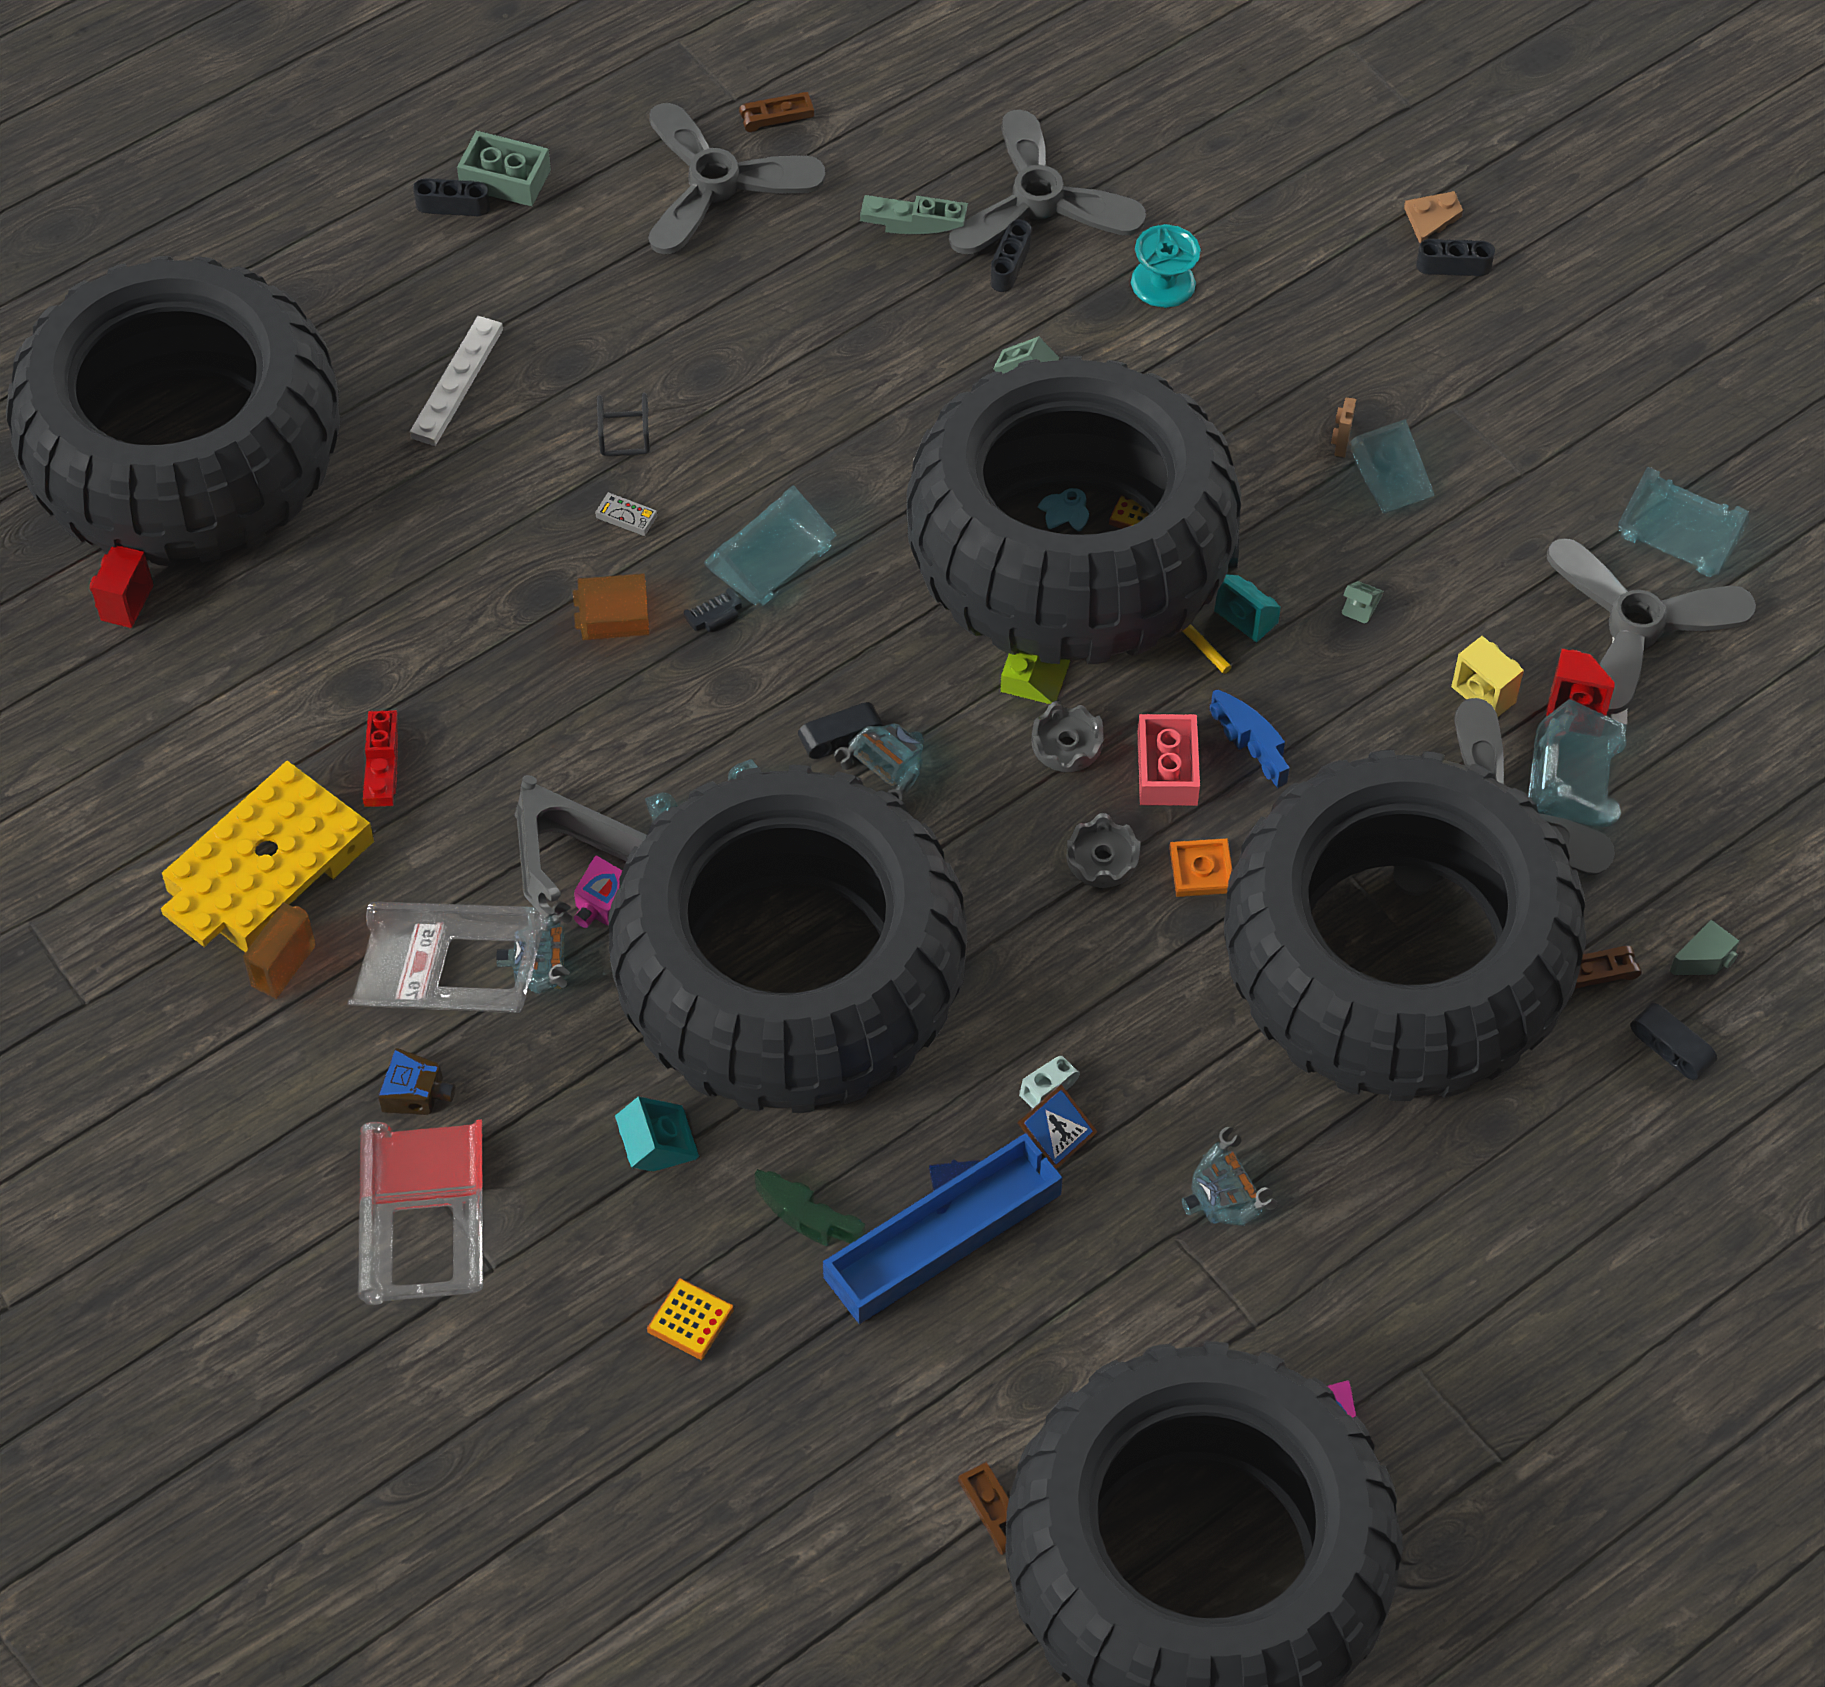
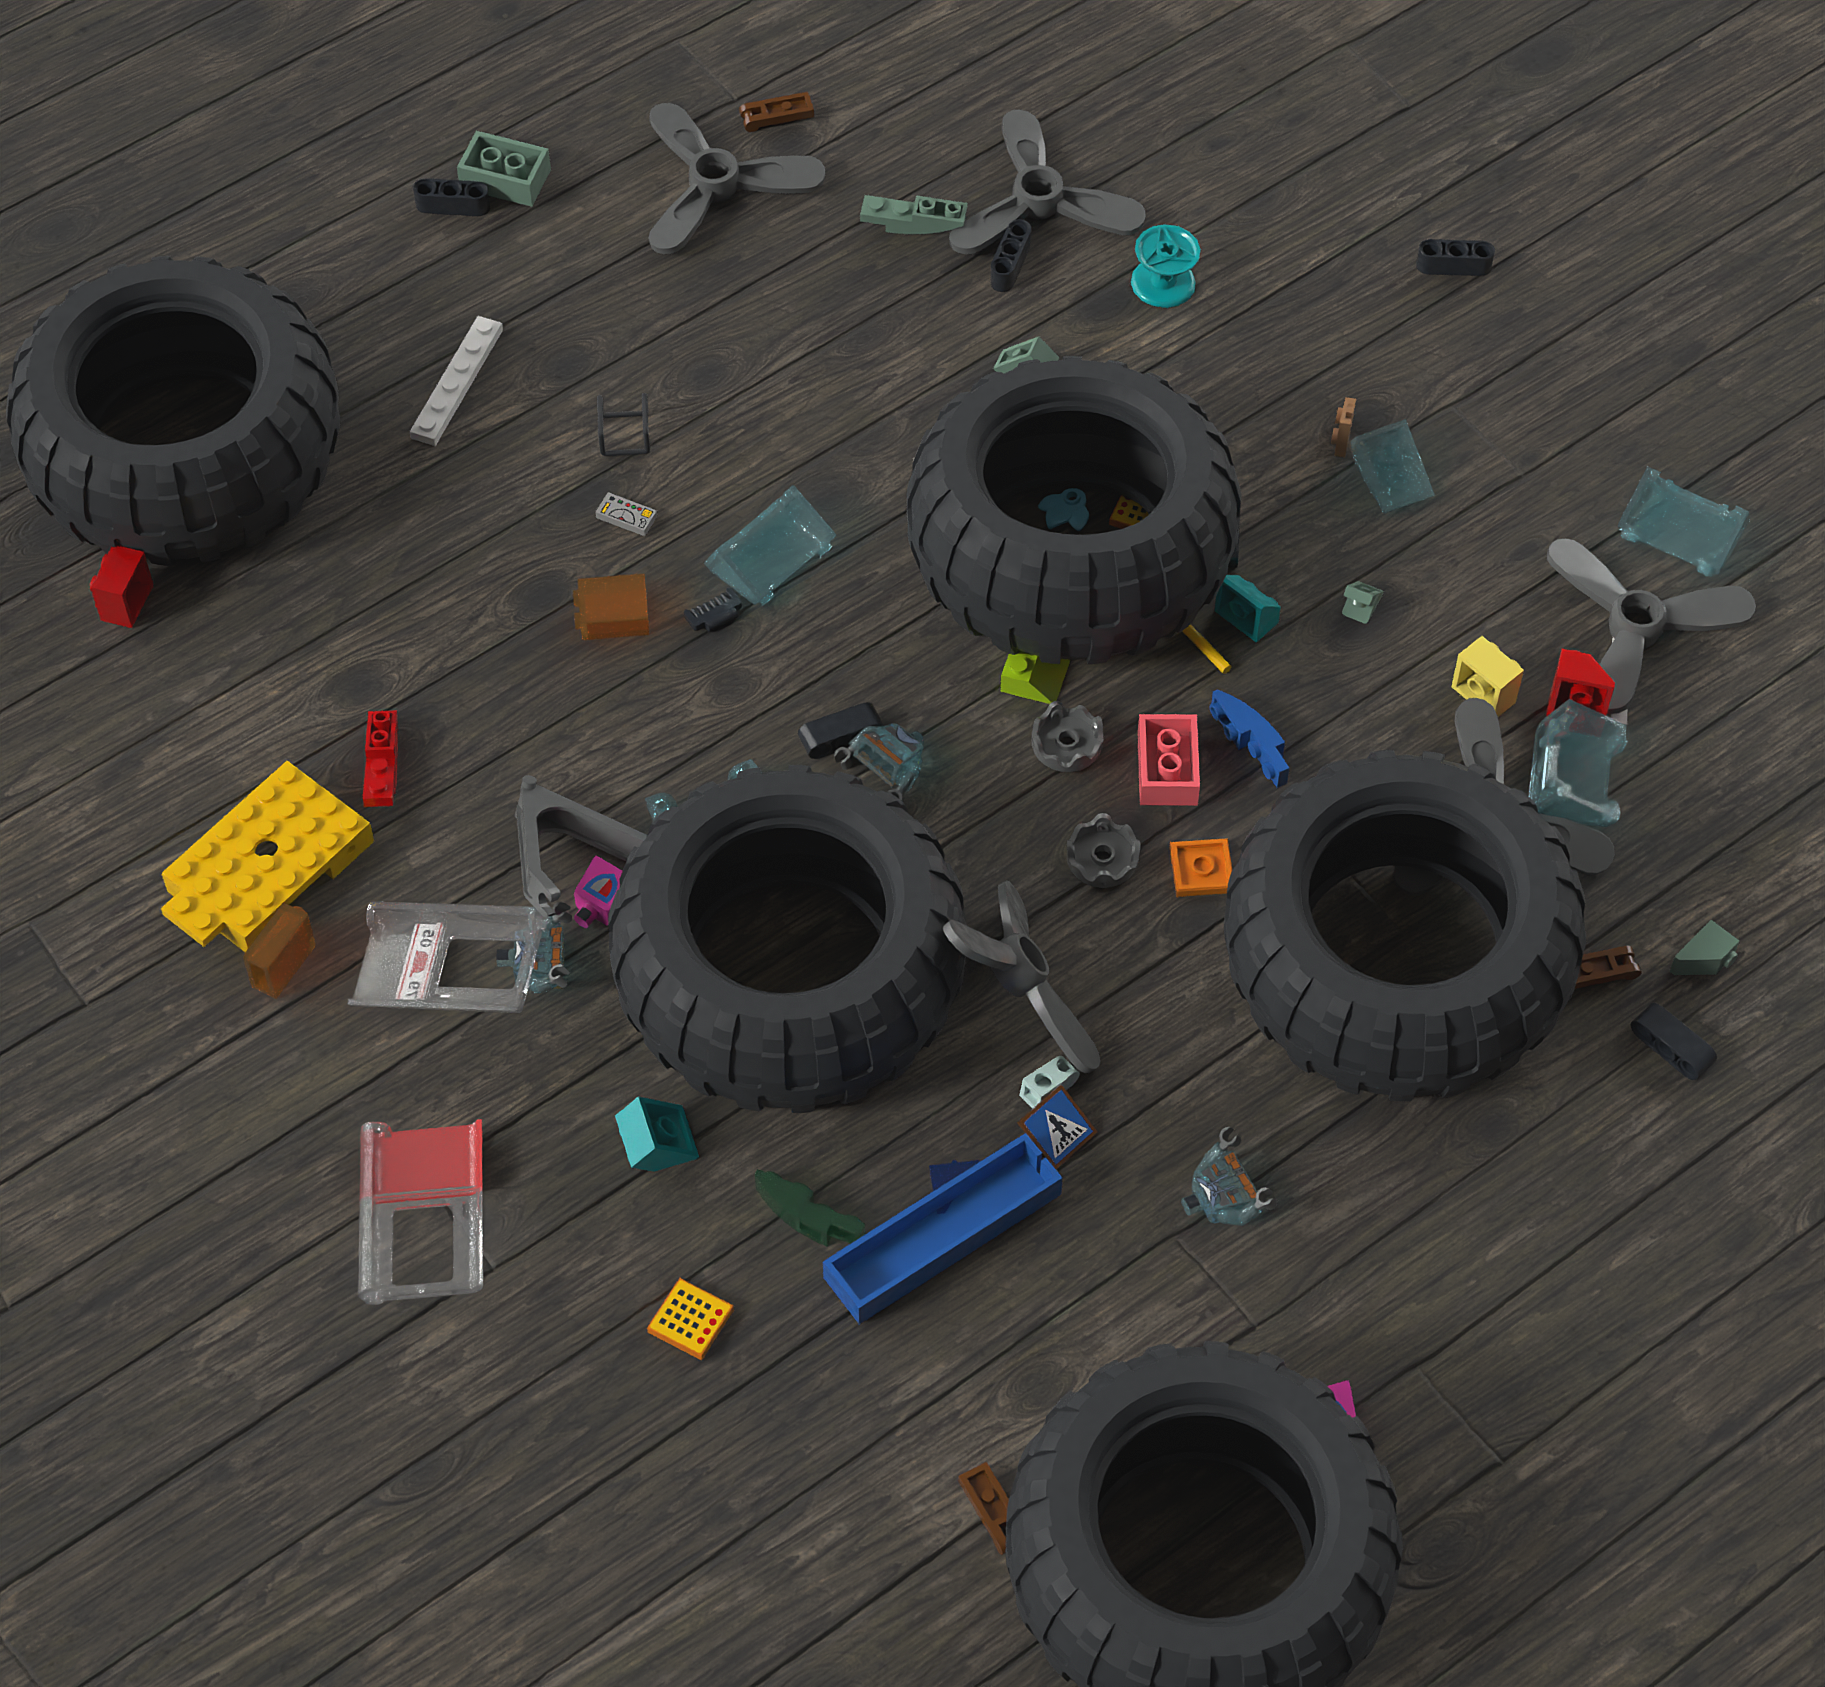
(413, 1085): dark brown torso -> none
(1023, 972): none -> dark grey piece
(1432, 213): medium nougat wing -> none

